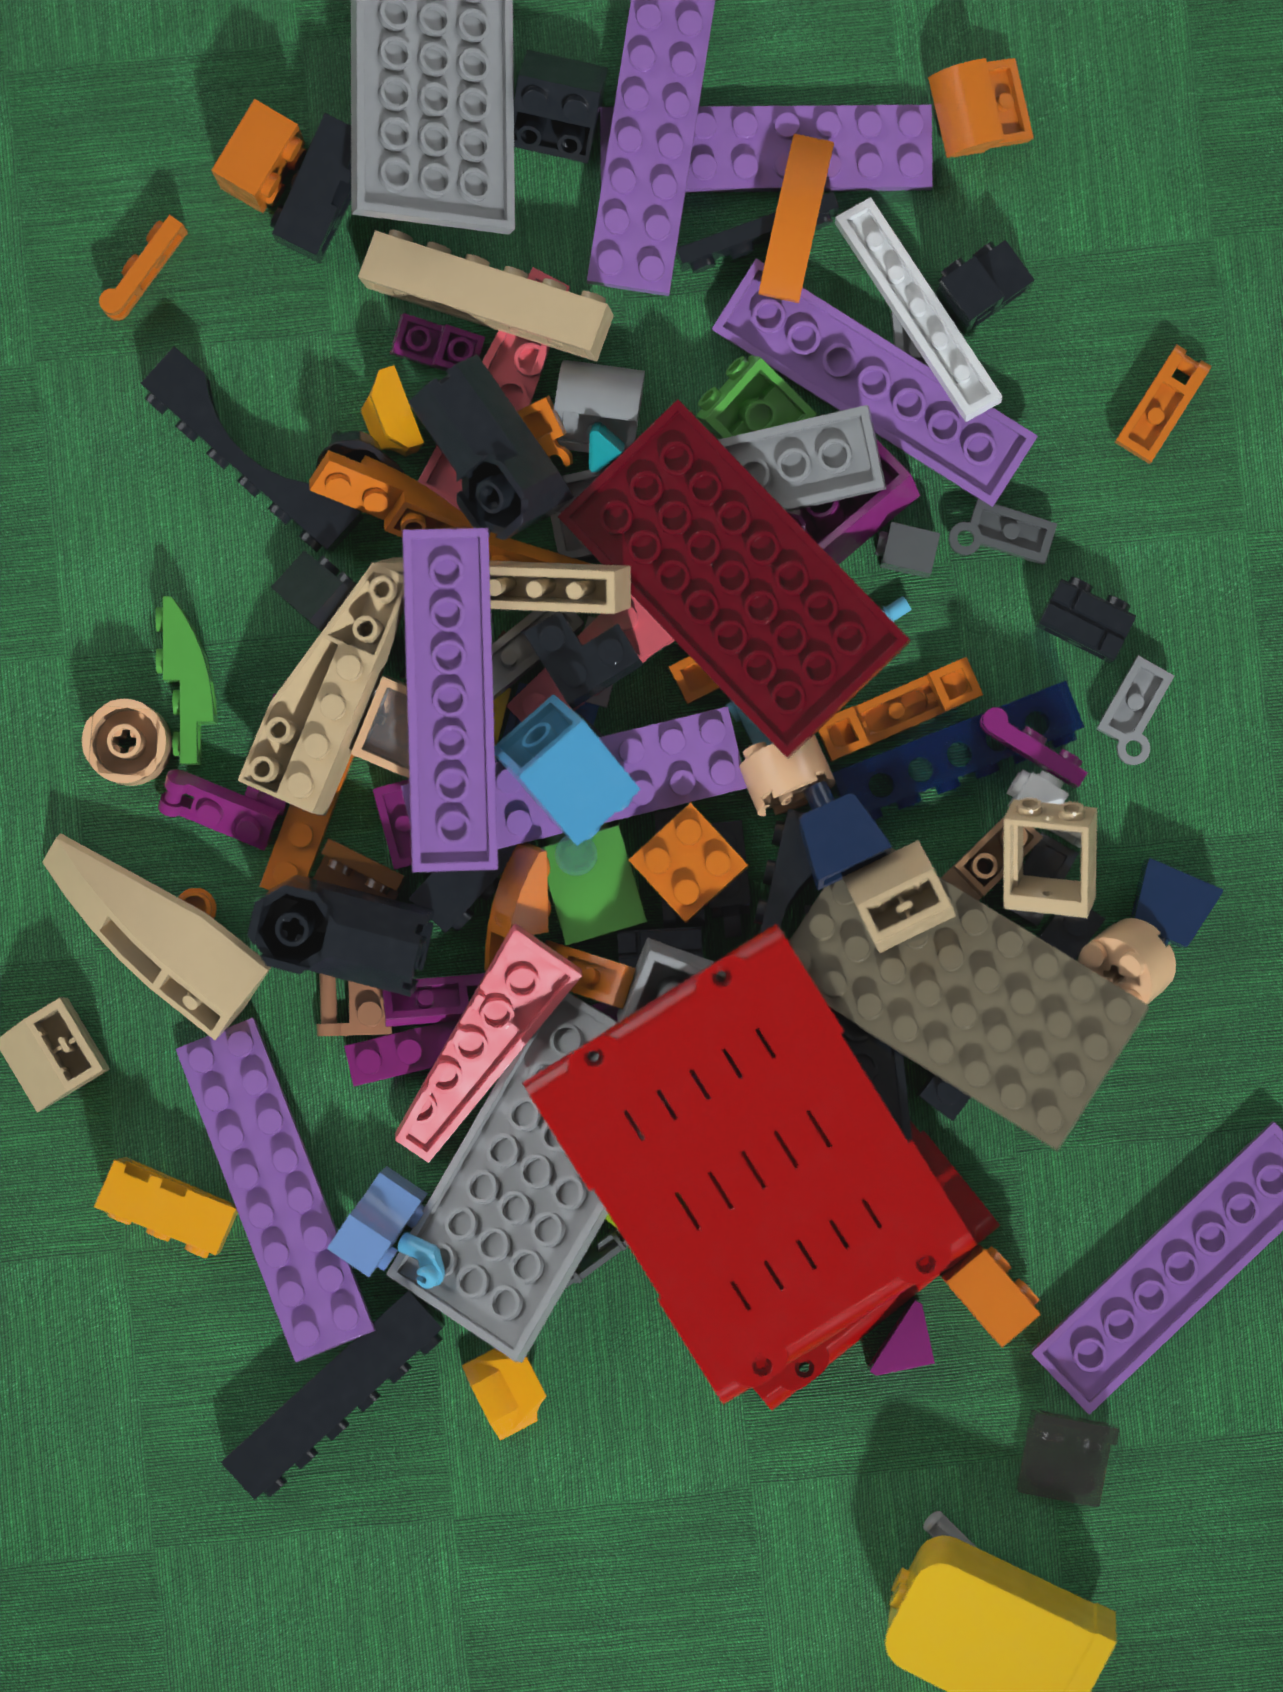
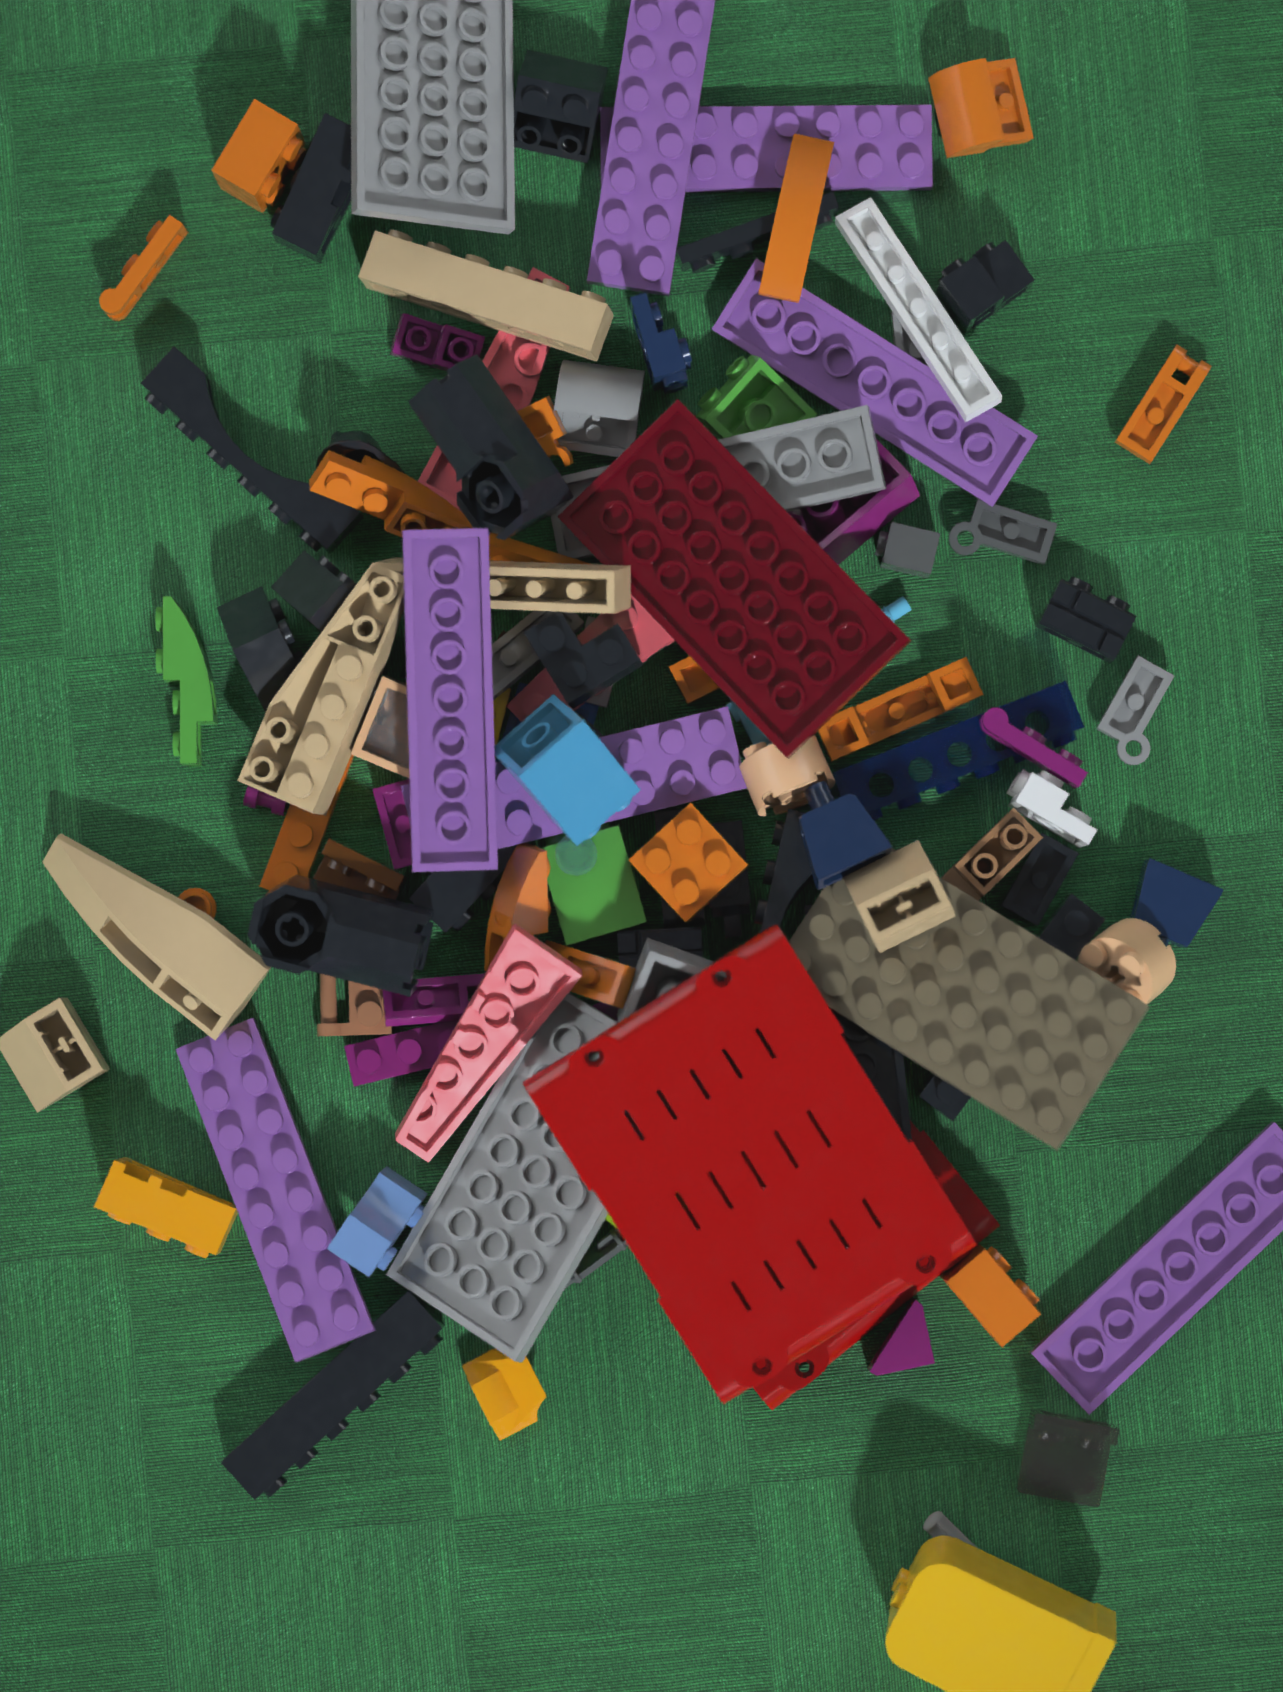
(113, 723): light nougat brick -> none
(218, 808): magenta plate -> none
(260, 641): none -> black brick
(390, 415): light orange slope -> none
(429, 1259): medium azure arm -> none
(603, 447): teal slope -> none
(663, 352): none -> dark blue plate
(1043, 893): tan window -> none

